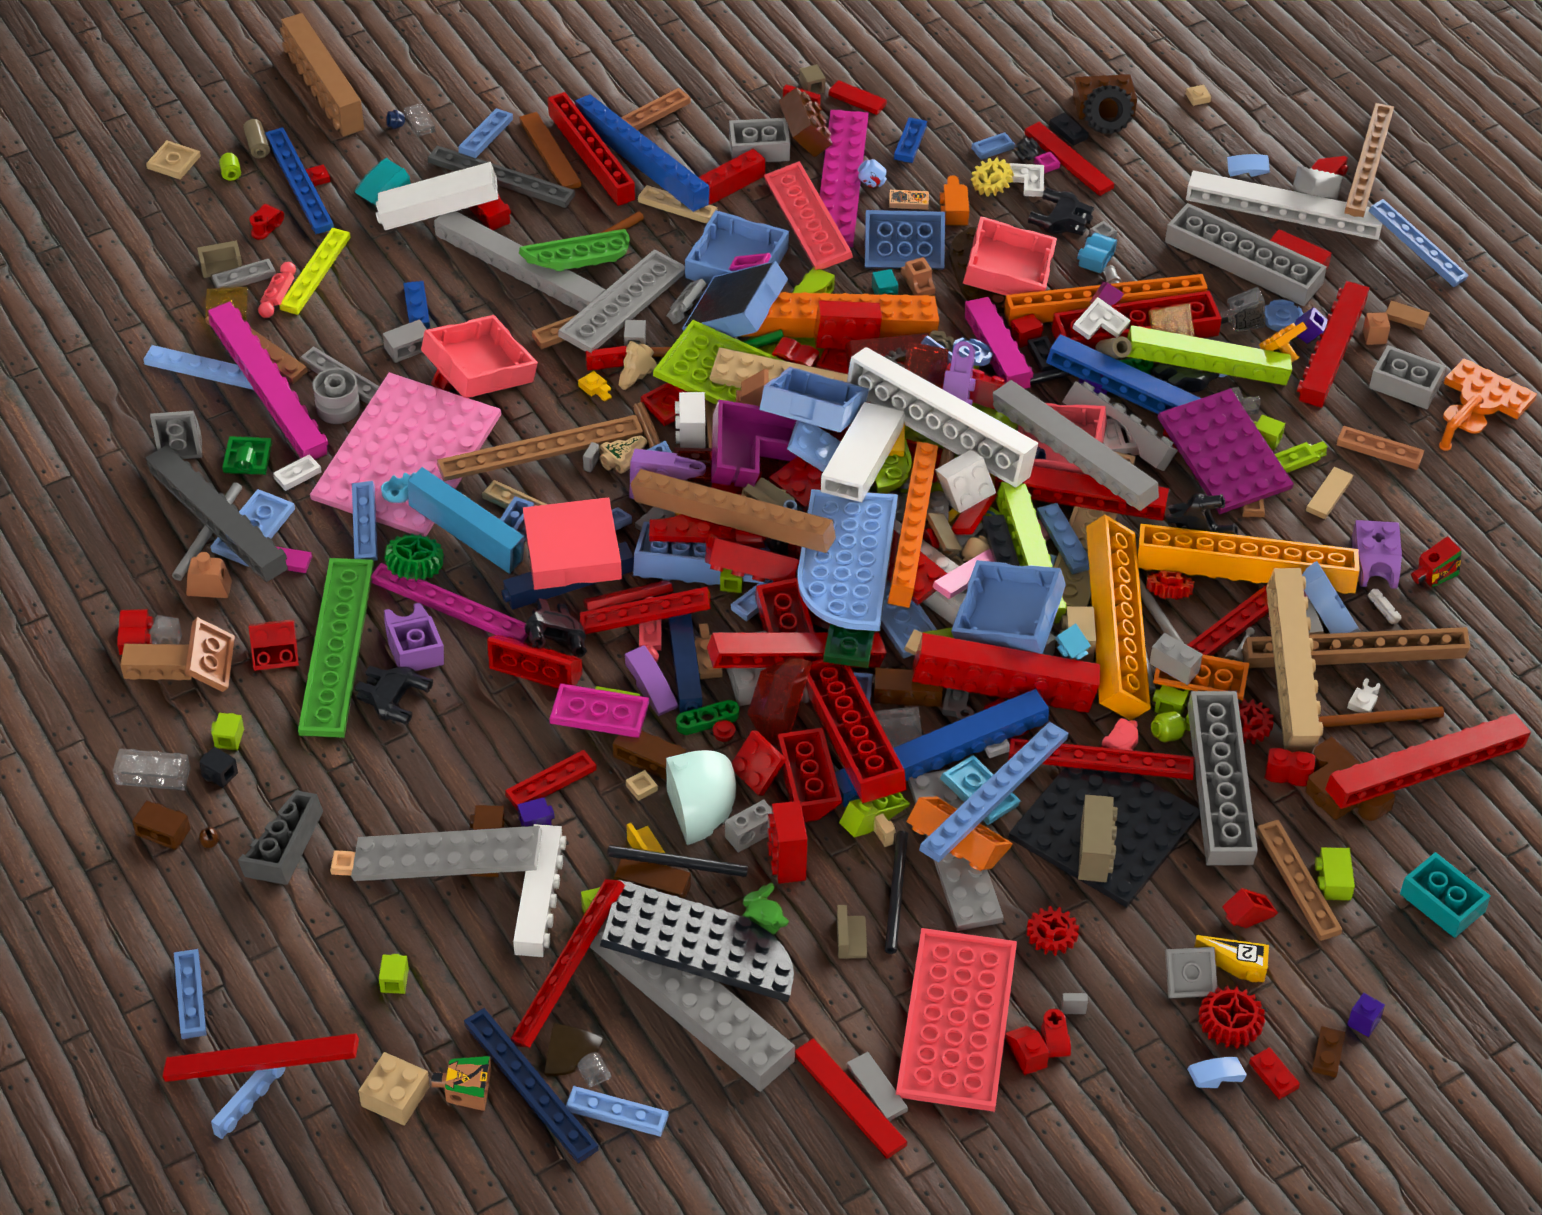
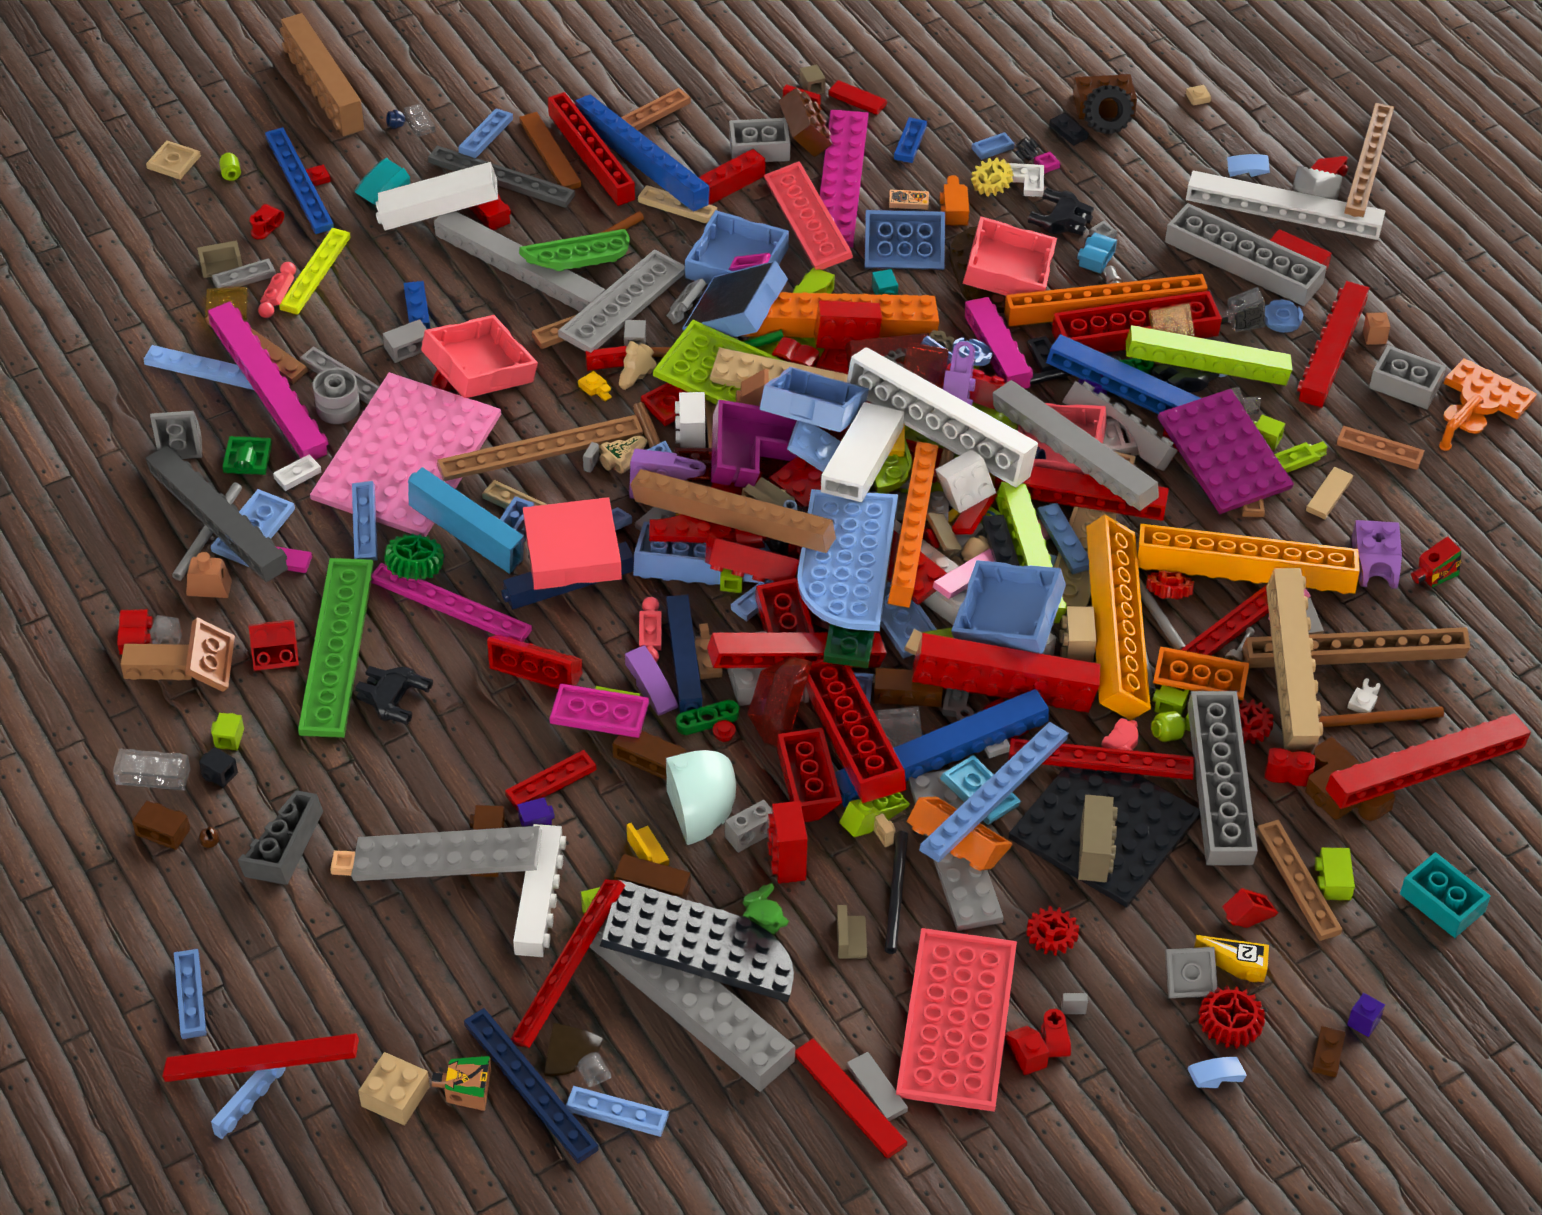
(256, 138): dark tan brick -> none
(393, 974): lime brick -> none
(396, 489): medium azure hair -> none
(414, 639): medium lavender brick -> none
(555, 626): black connector -> none
(628, 595): red tile -> none
(641, 785): tan plate -> none
(645, 610): red plate -> none
(677, 861): black piece -> none
(758, 763): red plate -> none
(872, 173): light blue head -> none
(918, 277): nougat brick -> none
(1025, 328): red brick -> none
(1070, 158): red tile -> none
(1072, 643): medium azure brick -> none
(1101, 315): white plate -> none
(1108, 294): magenta brick -> none
(1114, 347): dark tan brick -> none
(1175, 658): light grey brick -> none
(1197, 516): black connector -> none
(1274, 1073): red plate -> none
(1281, 340): light orange plate -> none
(1315, 325): dark purple brick -> none
(1327, 601): light blue brick -> none
(1384, 606): white axle -> none
(1407, 315): medium nougat tile -> none
(1418, 243): medium blue tile -> none

